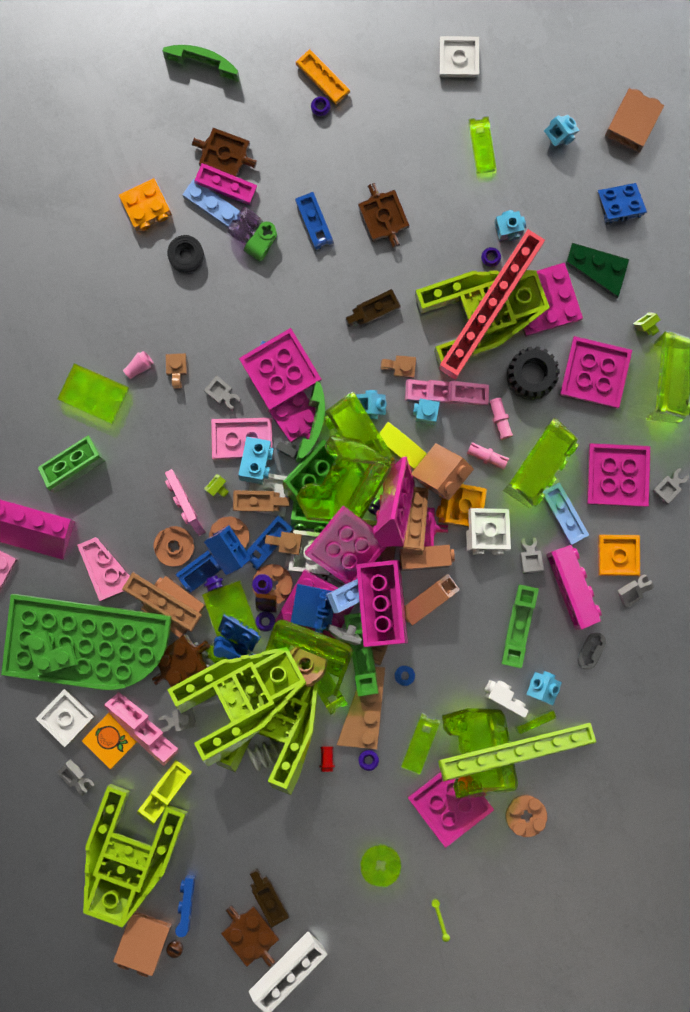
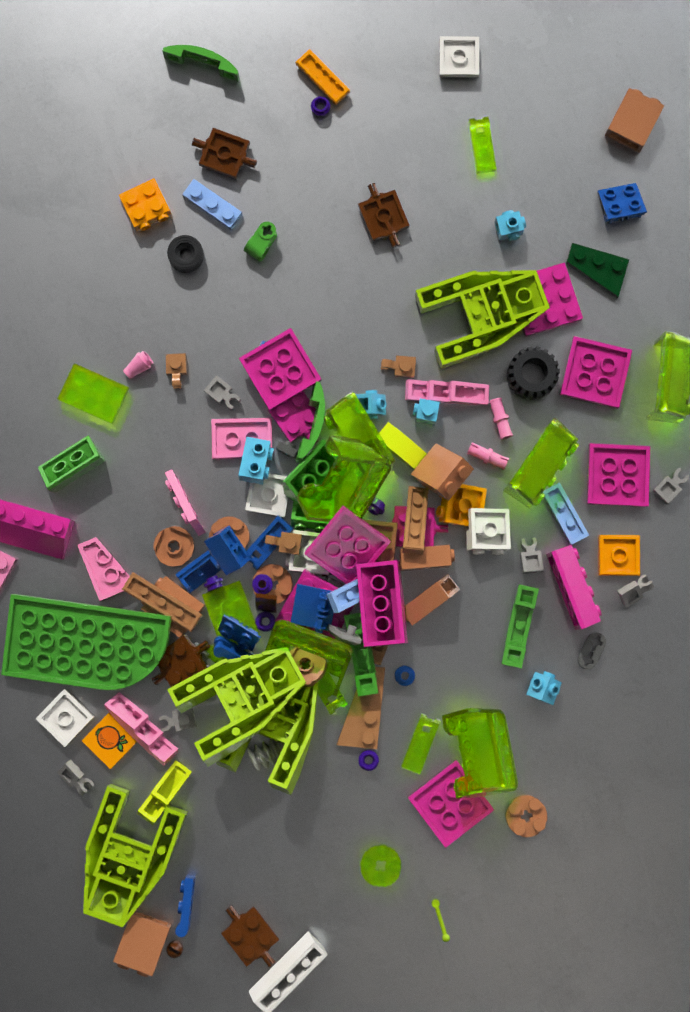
(45, 657): bright green plate -> none
(216, 486): lime tile -> none
(225, 184): dark pink plate -> none
(246, 223): clear purple wheel -> none
(258, 501): medium nougat hinge -> none
(268, 899): dark brown hinge -> none
(314, 220): blue plate -> none
(326, 759): red pin -> none
(374, 309): dark brown hinge -> none
(395, 505): dark pink slope -> none
(491, 251): dark purple plate -> none
(491, 304): coral brick -> none
(502, 695): white plate -> none
(516, 752): lime tile -> none
(535, 722): clear neon green tile -> none
(562, 130): medium azure brick -> none
(647, 323): lime tile -> none

